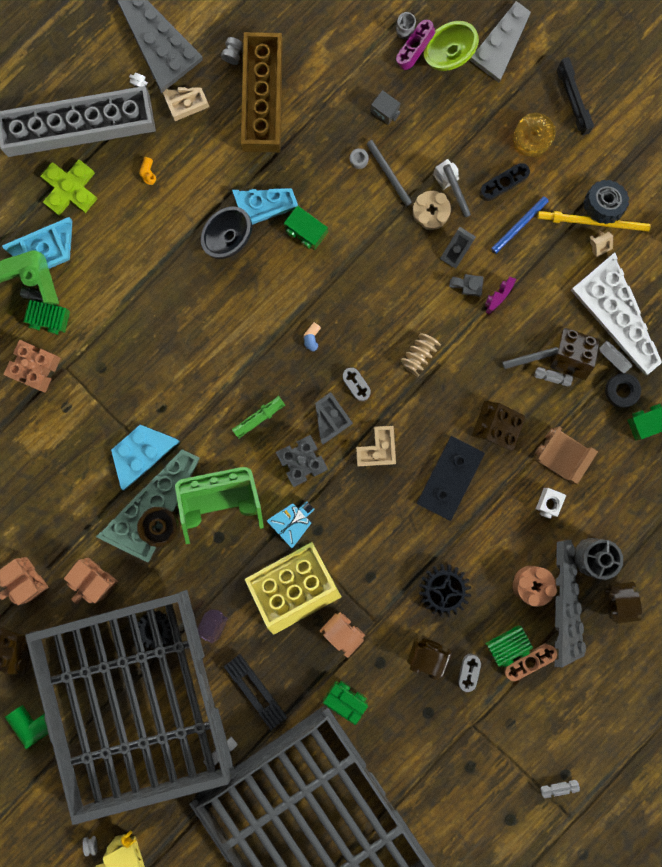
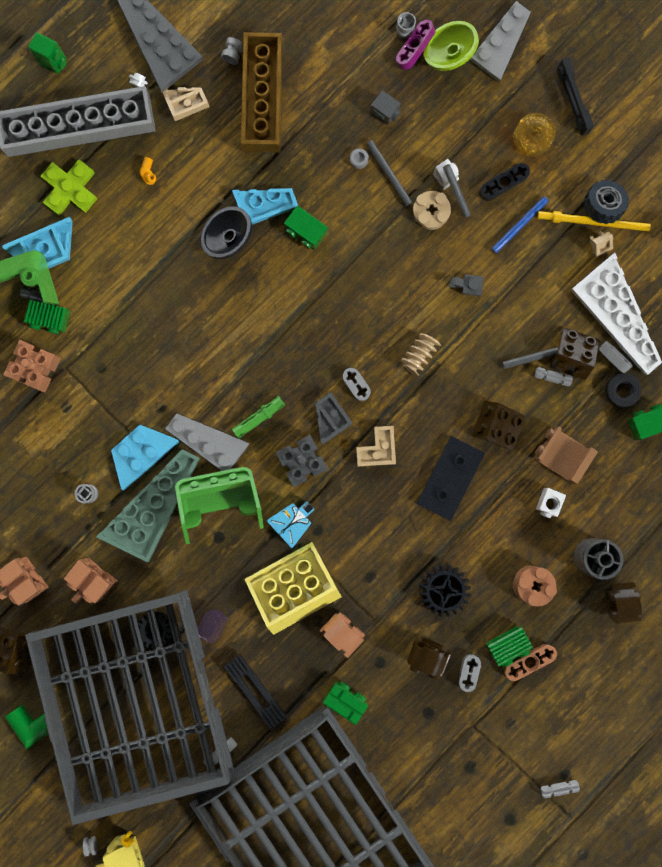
(47, 53): none -> green brick
(89, 491): none -> light grey wheel
(153, 536): dark brown brick -> none
(210, 443): none -> light grey wing
(309, 337): arm -> none
(457, 247): dark grey slope -> none
(497, 298): magenta slope -> none
(568, 608): dark grey wing -> none

